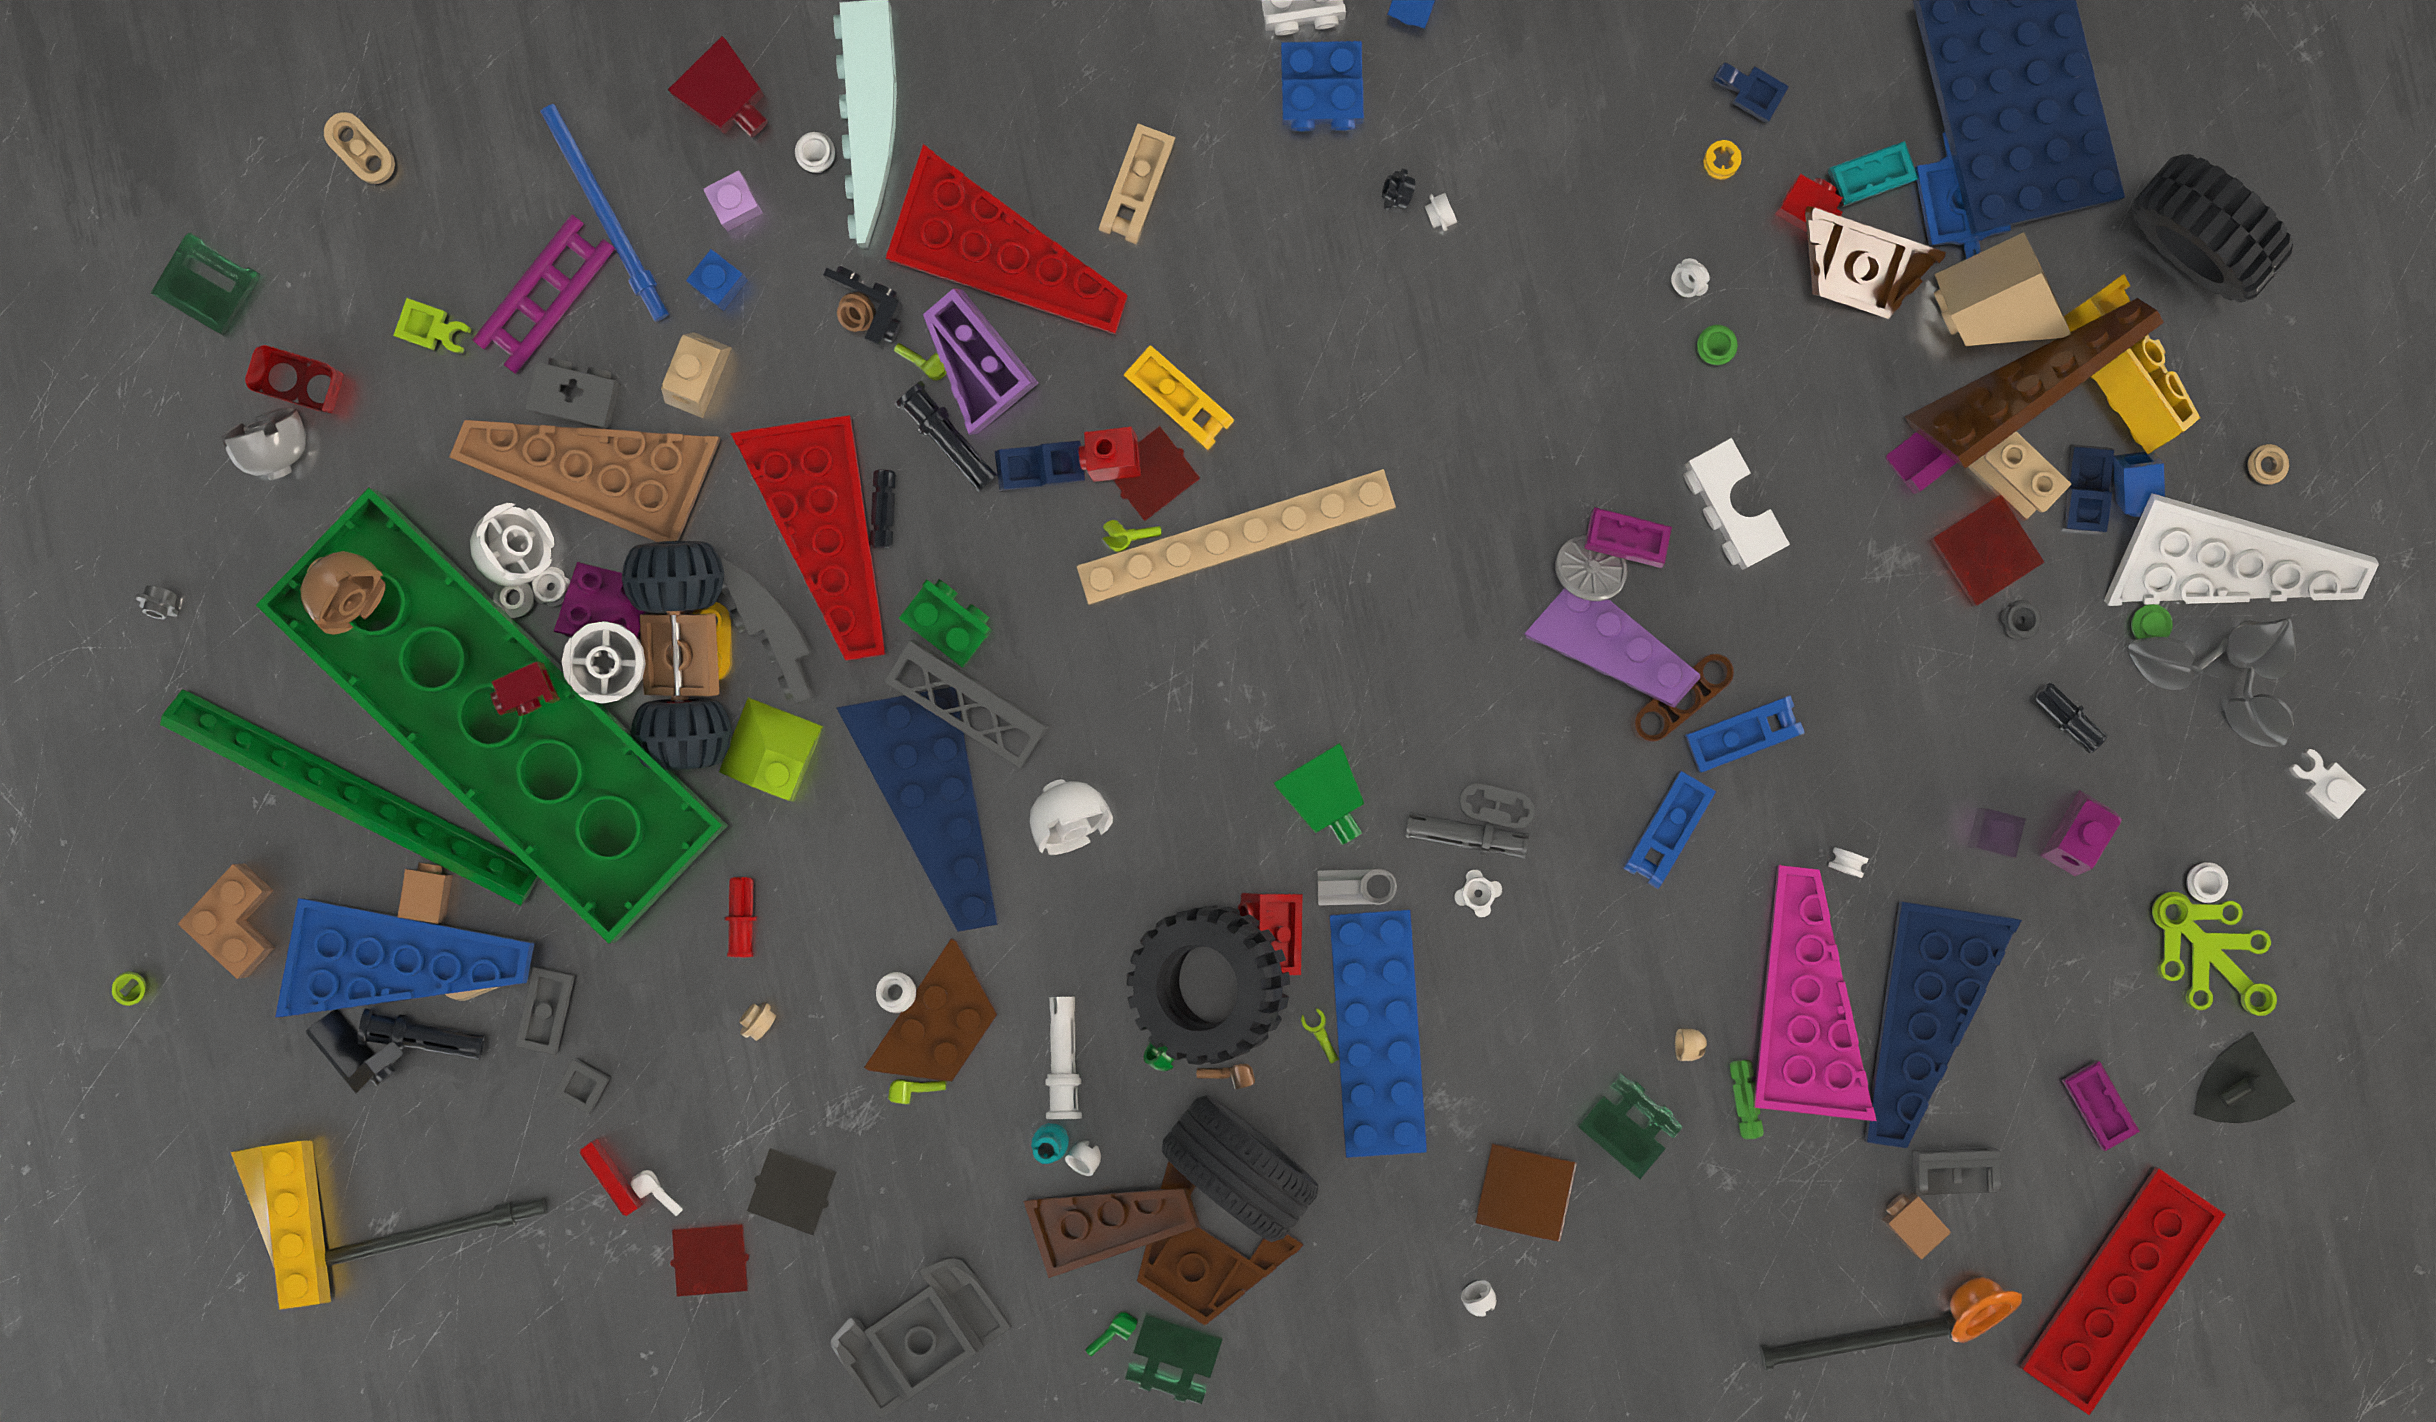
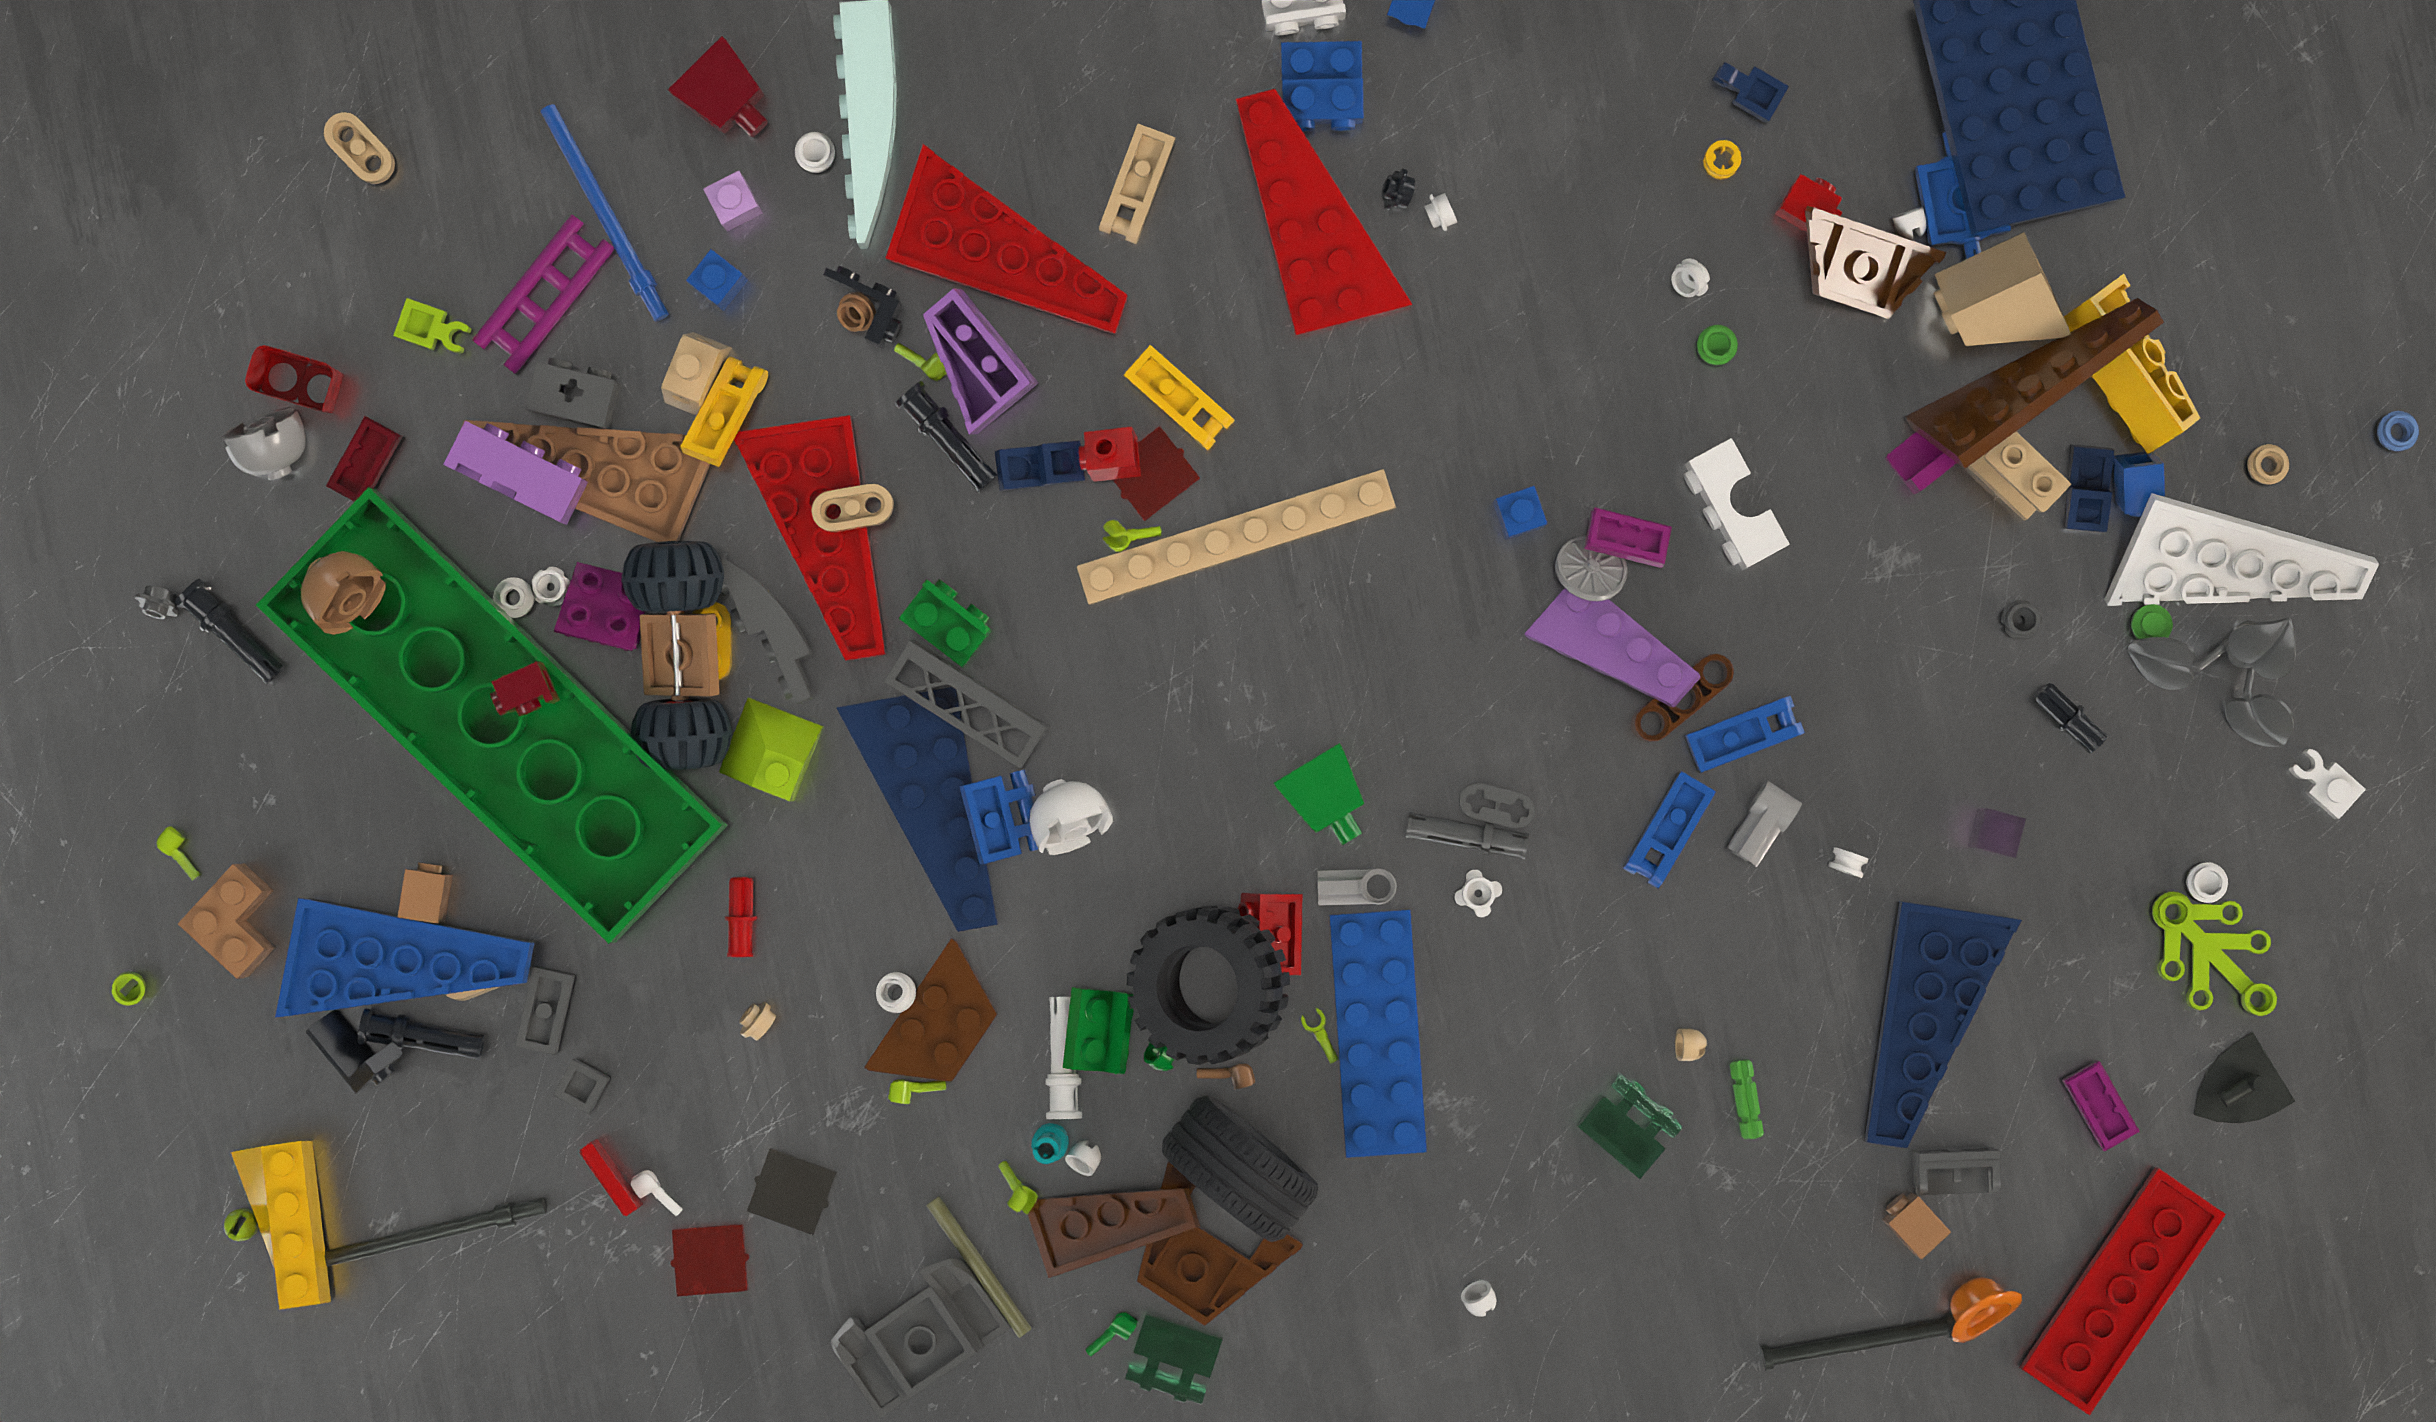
(169, 843): none -> lime hand
(199, 296): clear green plate -> none
(215, 618): none -> black pin
(248, 1228): none -> lime hinge
(349, 796): green plate -> none
(364, 459): none -> dark red plate
(511, 545): white cylinder -> none
(517, 471): none -> medium lavender wedge
(603, 662): white cylinder -> none
(723, 411): none -> yellow plate
(853, 507): none -> tan plate
(882, 509): black axle -> none
(979, 1267): none -> olive bar
(992, 819): none -> blue plate
(1023, 1196): none -> lime hand
(1098, 1031): none -> green bracket
(1319, 244): none -> red wing
(1520, 512): none -> blue brick
(1526, 1192): reddish brown slope -> none
(1768, 816): none -> light grey piece
(1807, 1029): dark pink wing -> none
(1873, 174): teal plate -> none
(1910, 220): none -> white hinge
(1987, 550): clear red plate -> none
(2081, 835): magenta torso -> none
(2212, 227): black tyre -> none
(2408, 425): none -> medium blue plate

